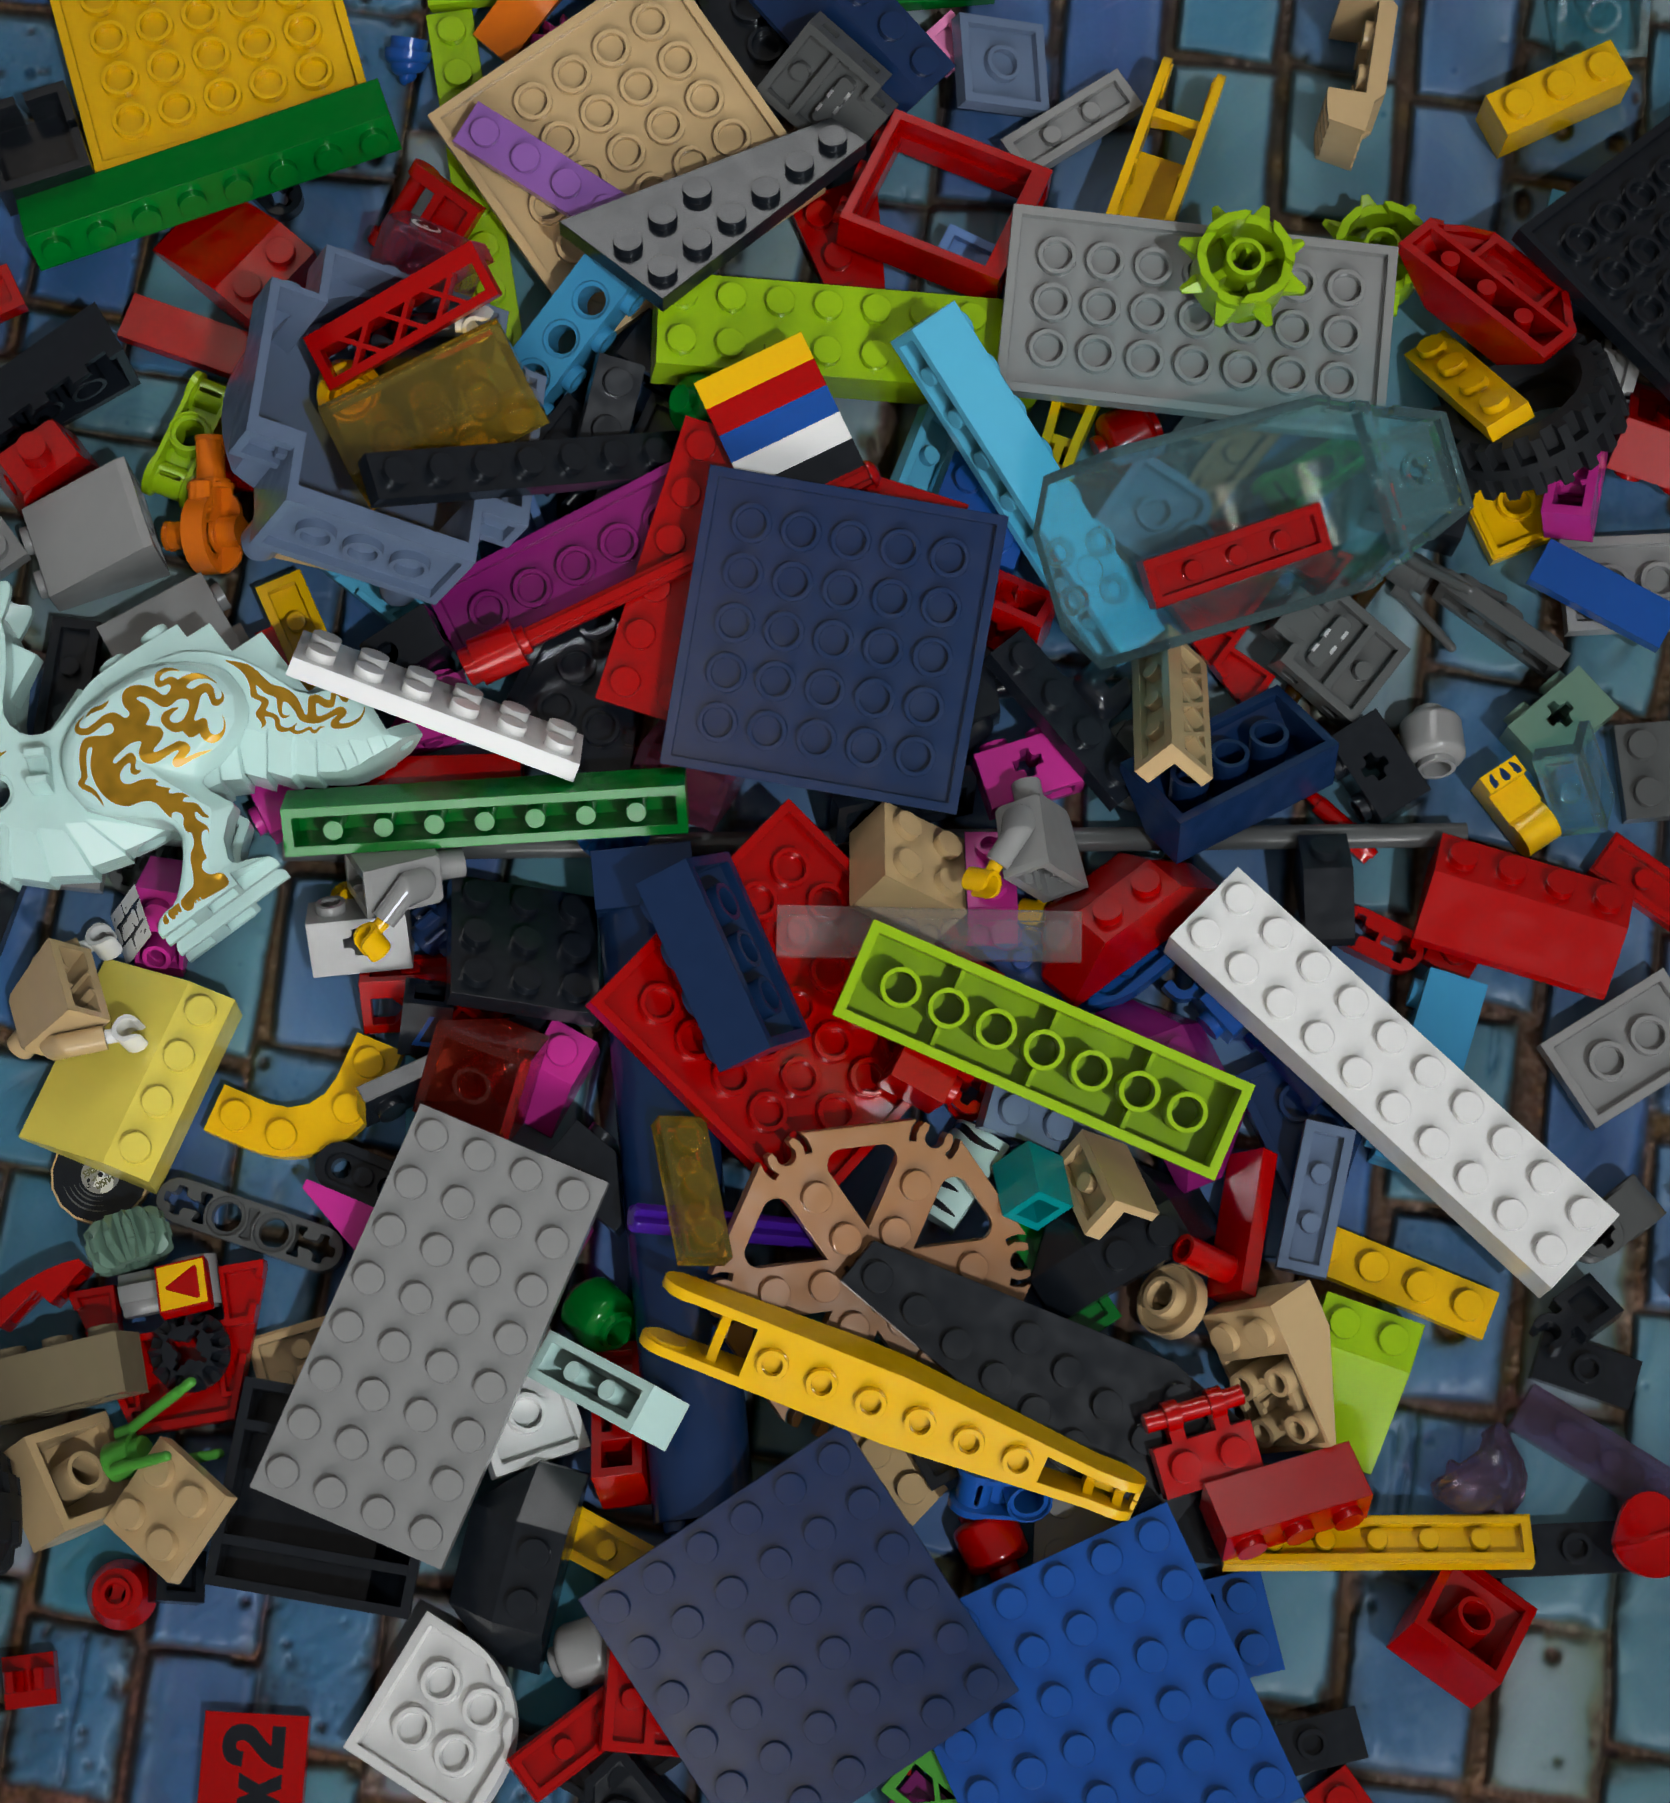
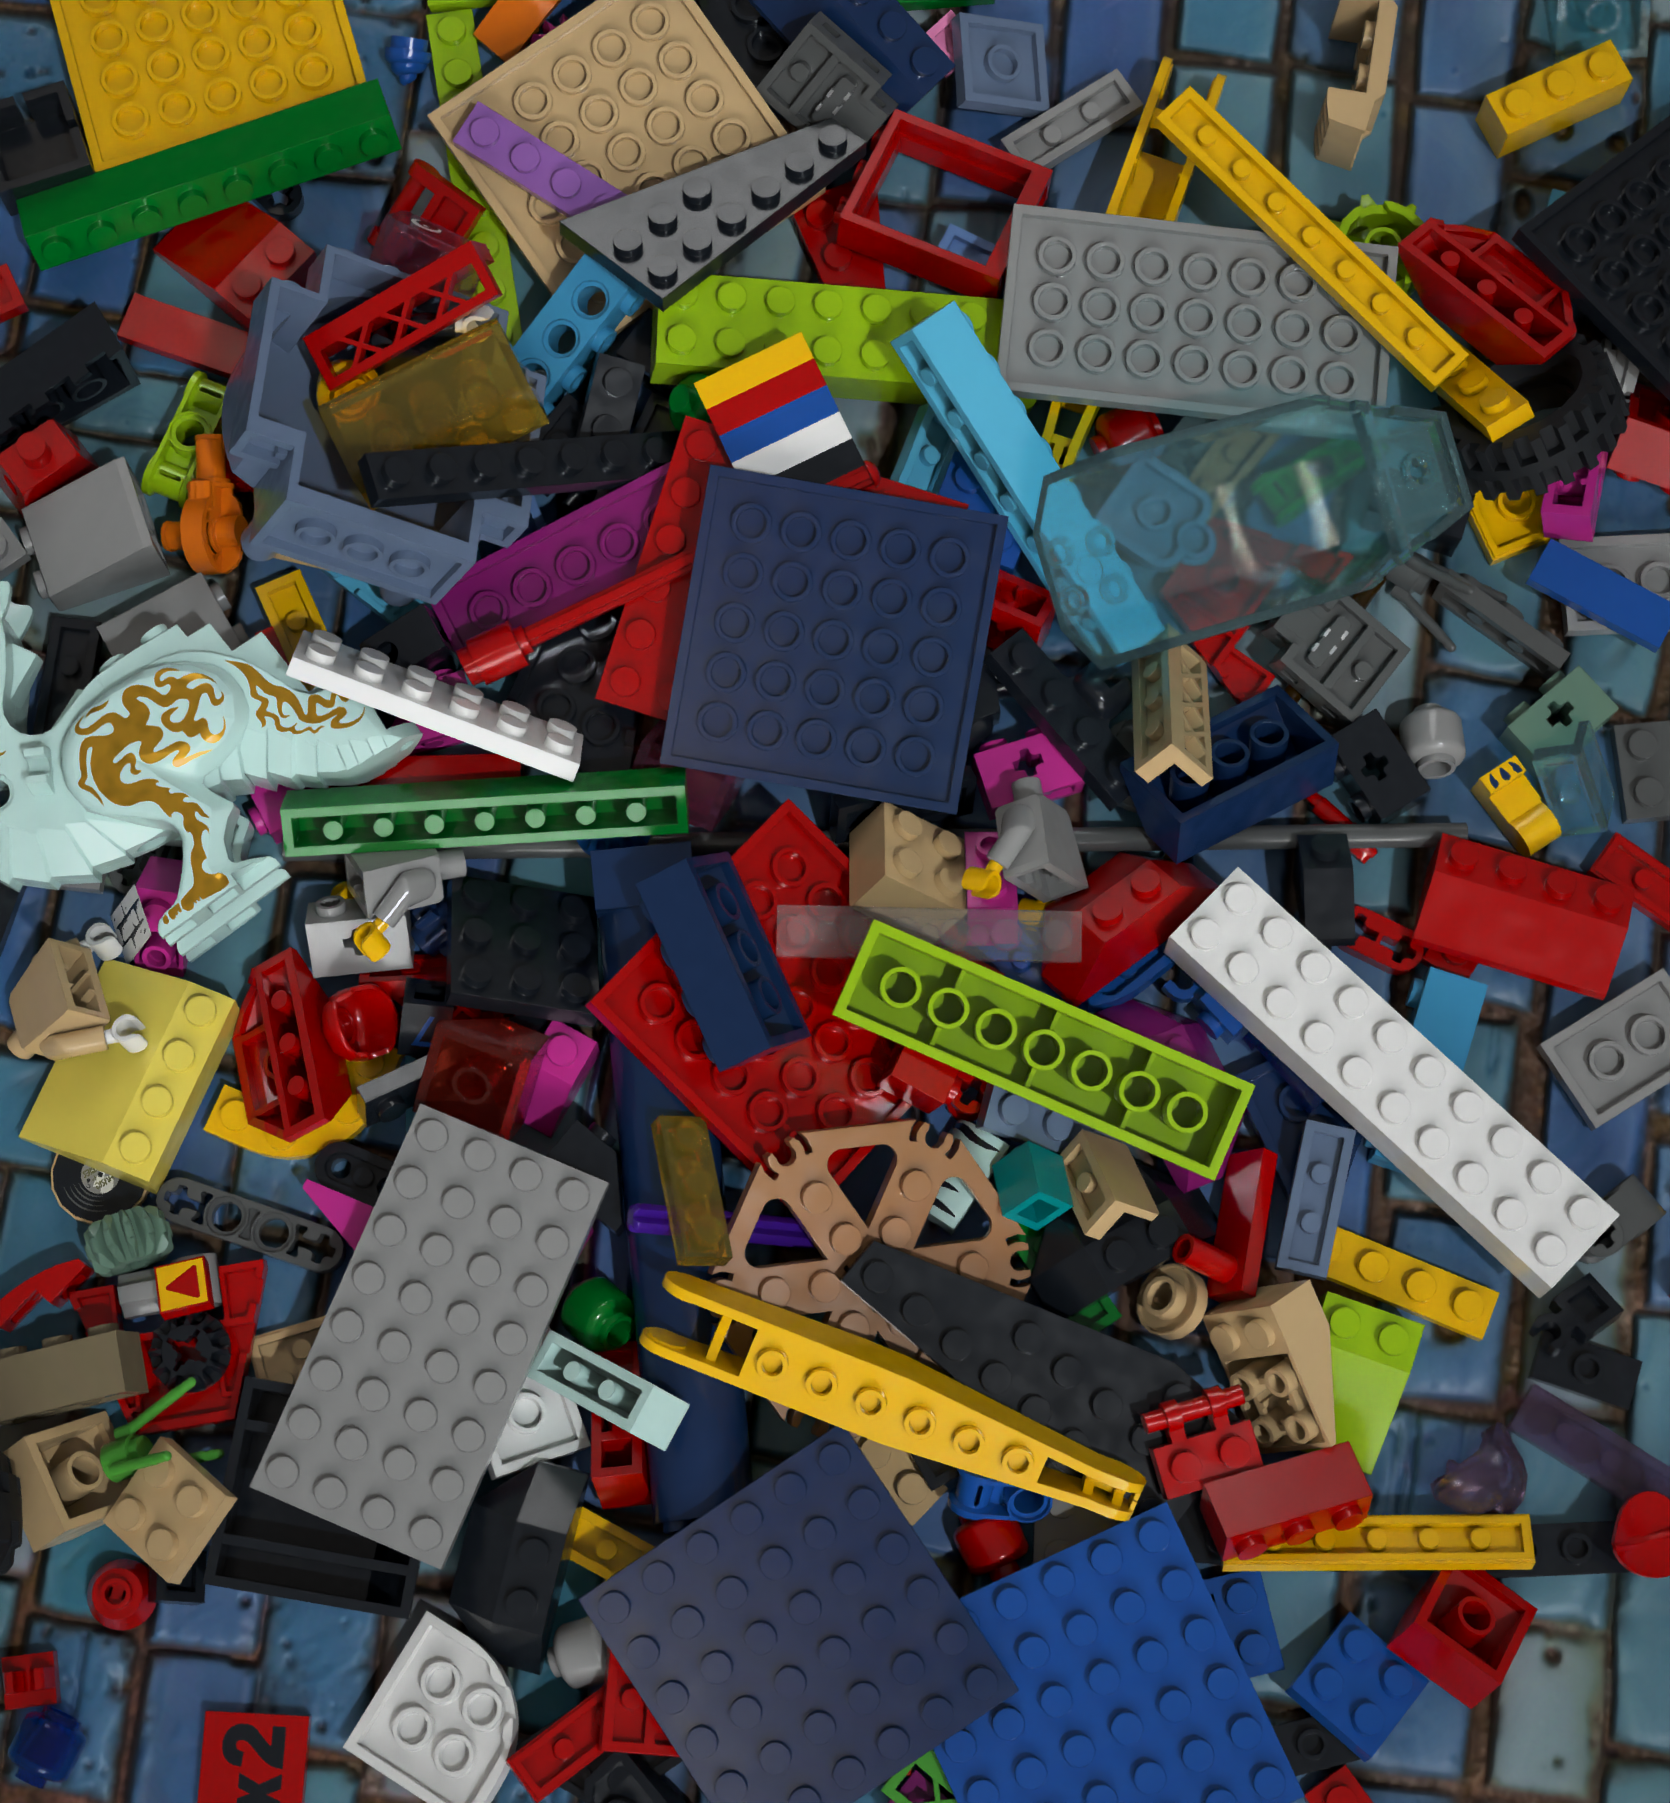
(46, 1746): none -> clear blue head
(282, 1058): none -> red wedge
(360, 1023): none -> red hair
(1234, 555): red plate -> none
(1252, 242): lime brick -> none
(1311, 239): none -> yellow plate
(1356, 1687): none -> blue plate

